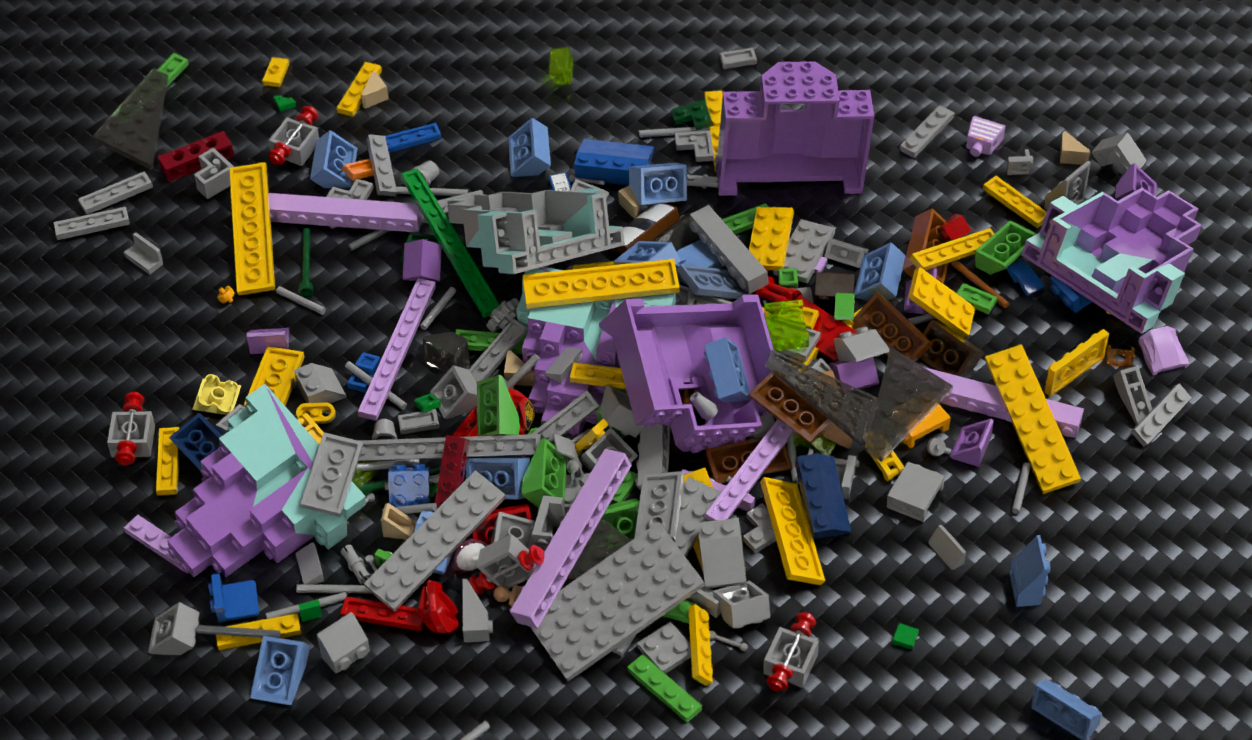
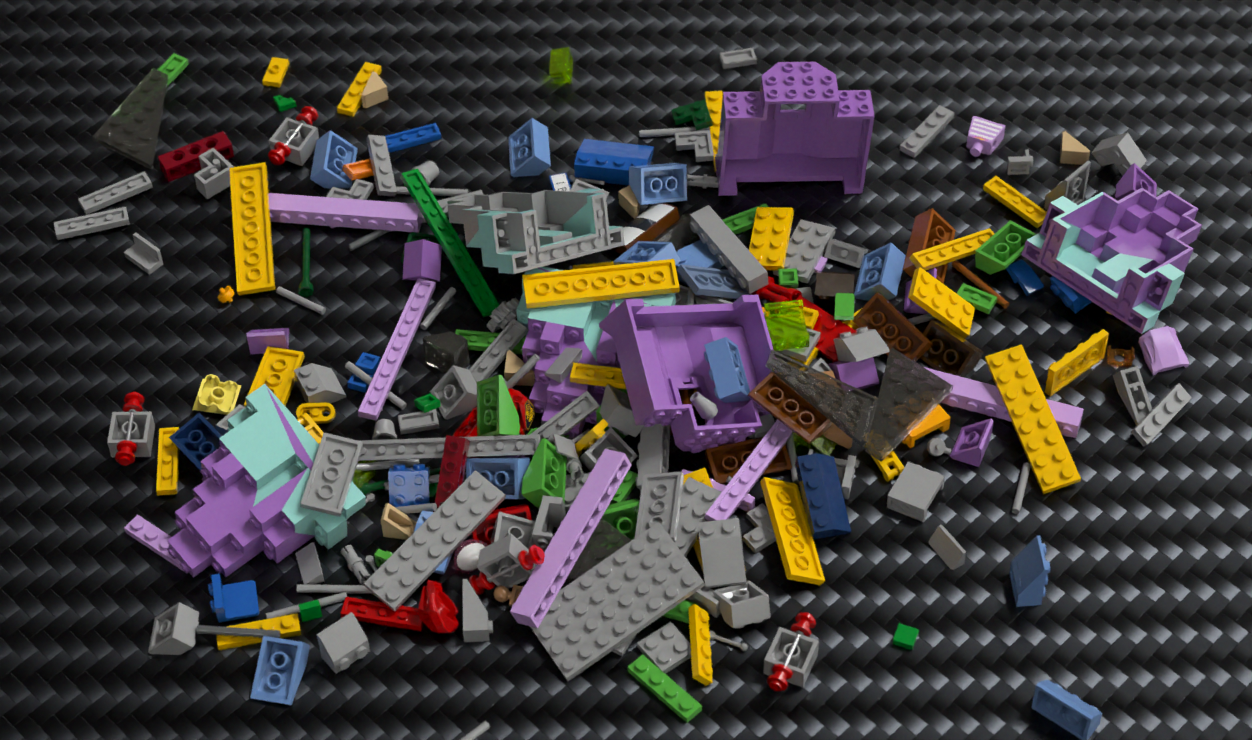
(955, 228): red slope -> none

